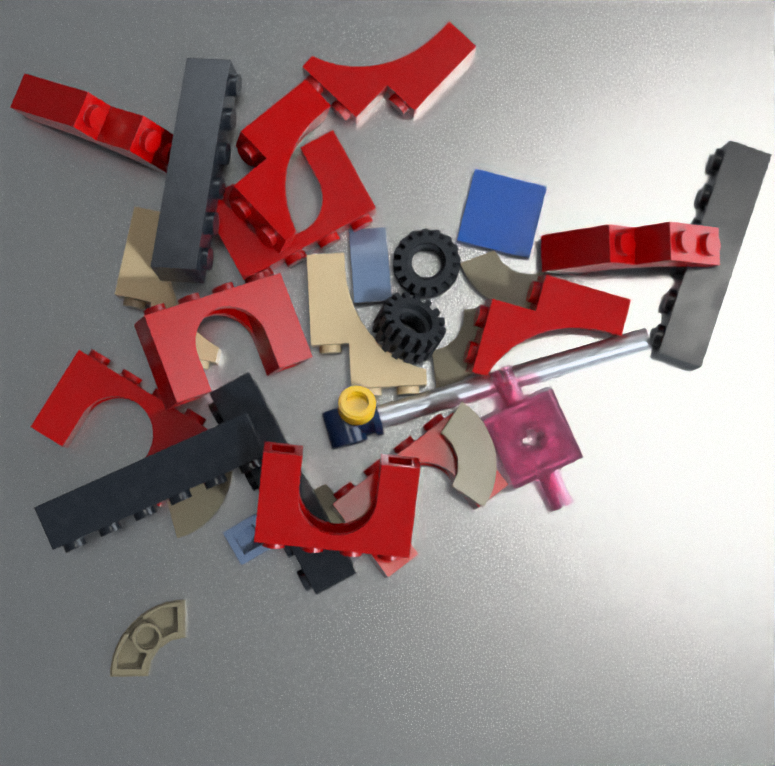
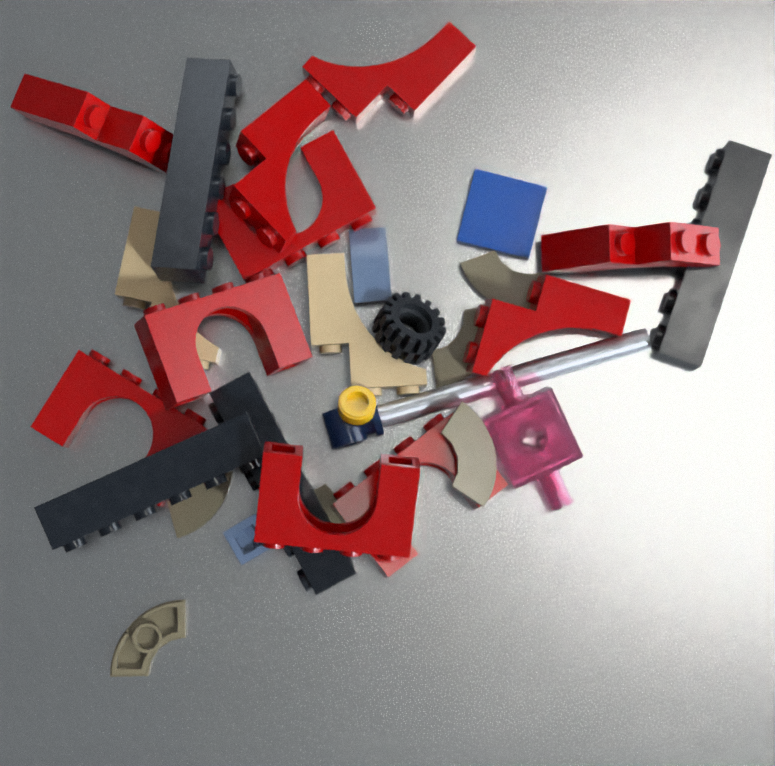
(430, 240): black tyre -> none

